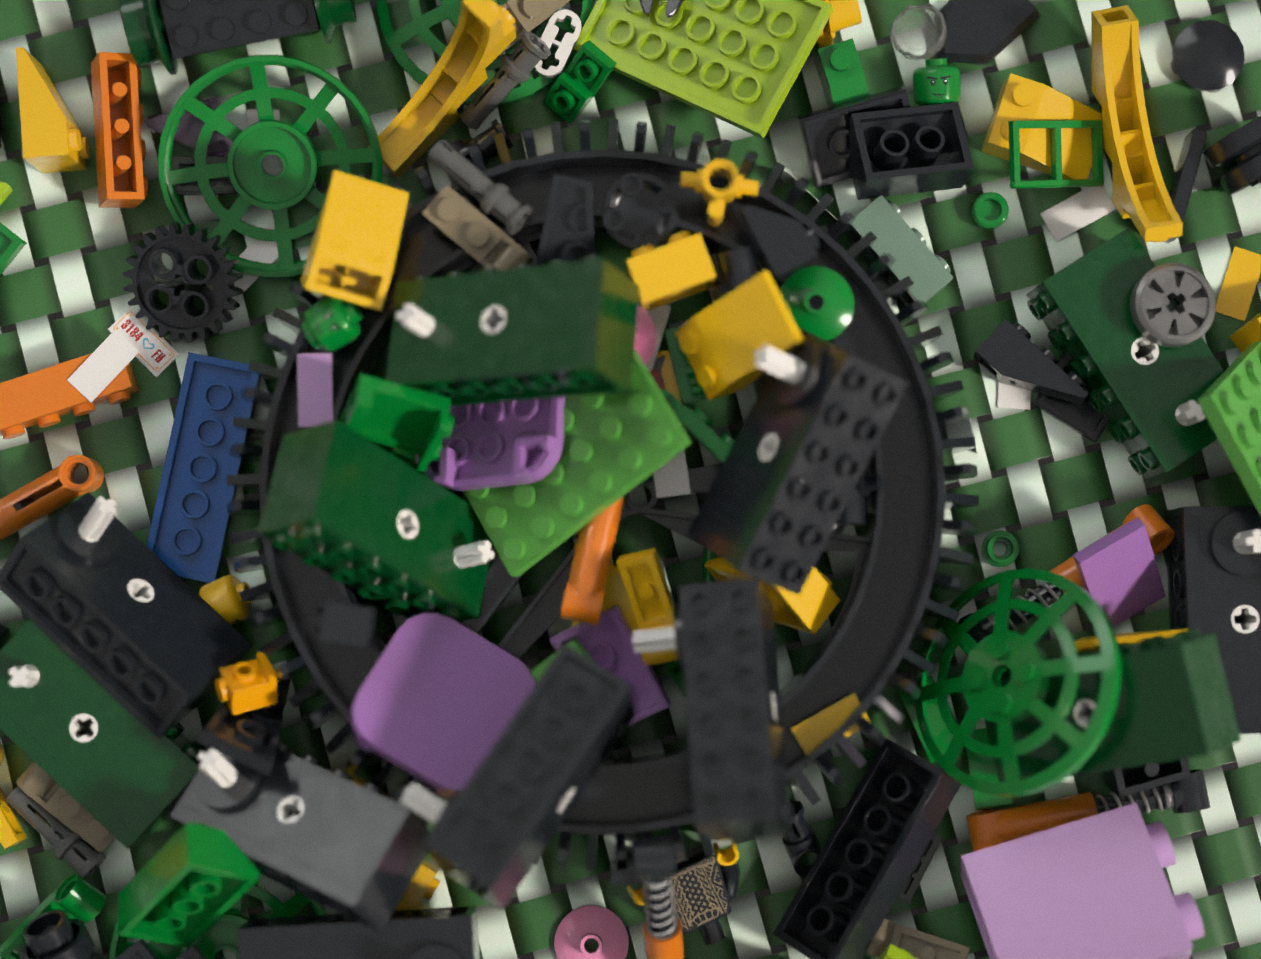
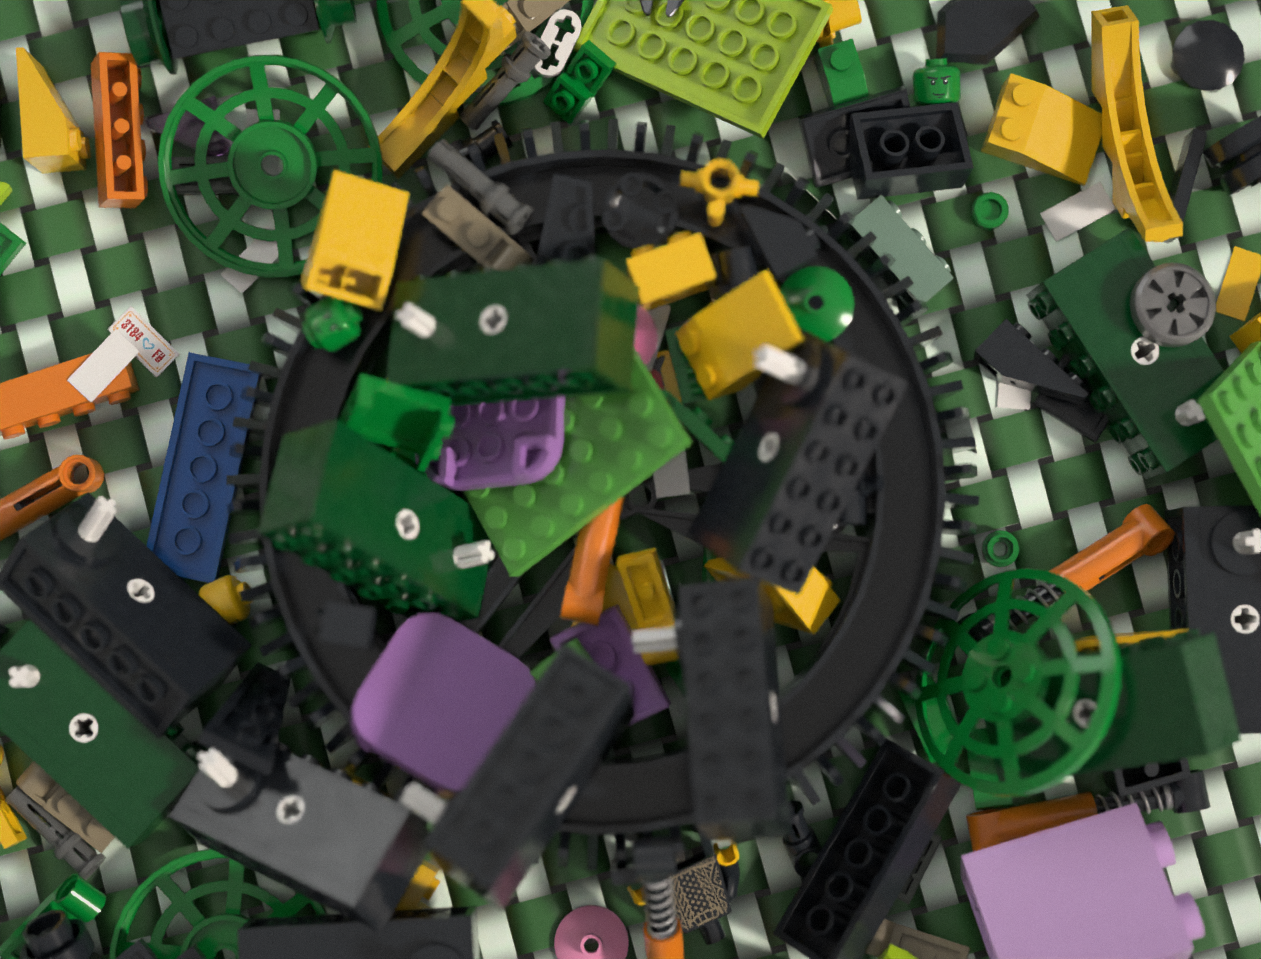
(185, 249): black gear -> none
(185, 887): green slope -> none
(248, 685): light orange brick -> none
(314, 389): lavender sticker -> none
(819, 726): yellow sticker -> none
(919, 32): clear hair -> none
(1056, 153): green window -> none
(1121, 572): medium lavender tile -> none

